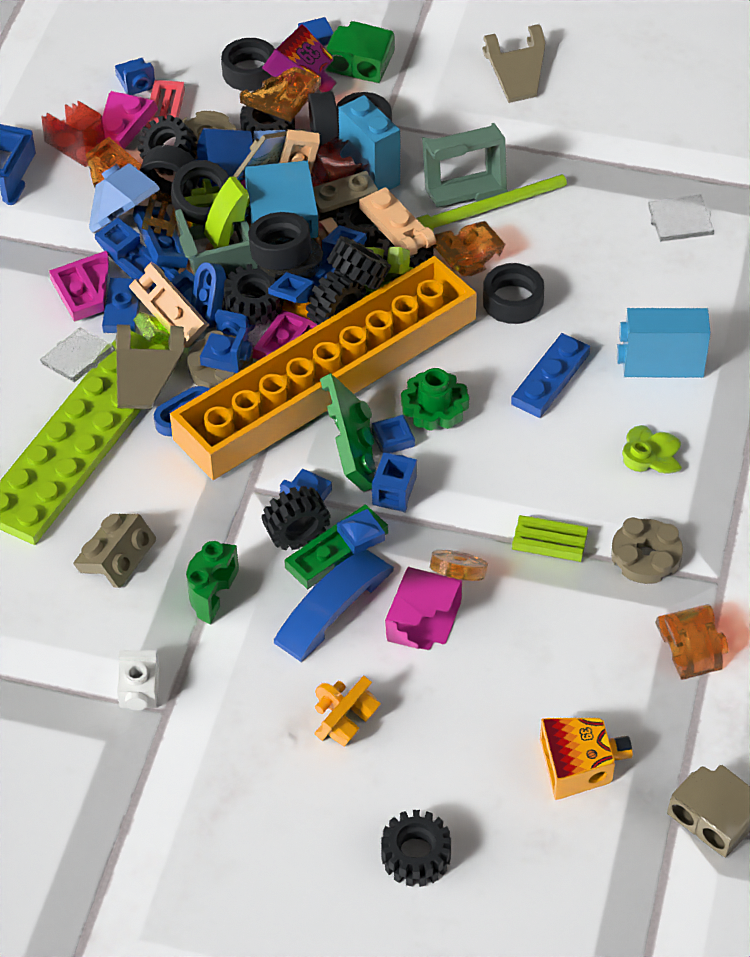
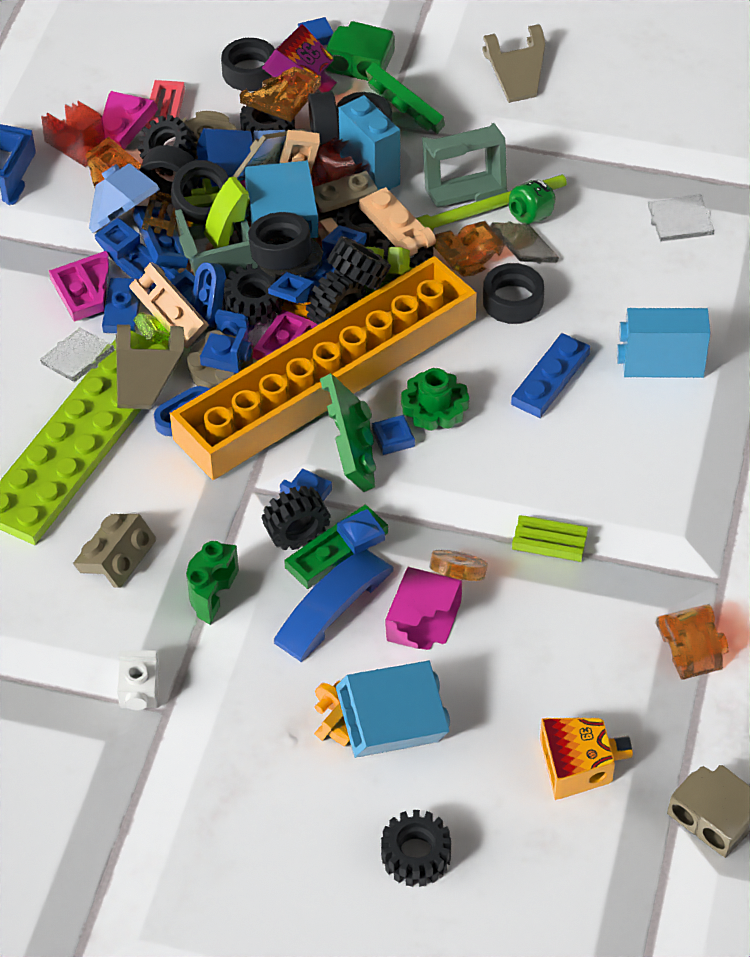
(135, 76): blue bracket -> none
(392, 708): none -> dark azure brick
(394, 481): blue brick -> none
(404, 99): none -> green wing
(524, 242): none -> clear smoke piece
(531, 201): none -> green head
(647, 533): dark tan plate -> none
(651, 450): lime plate -> none

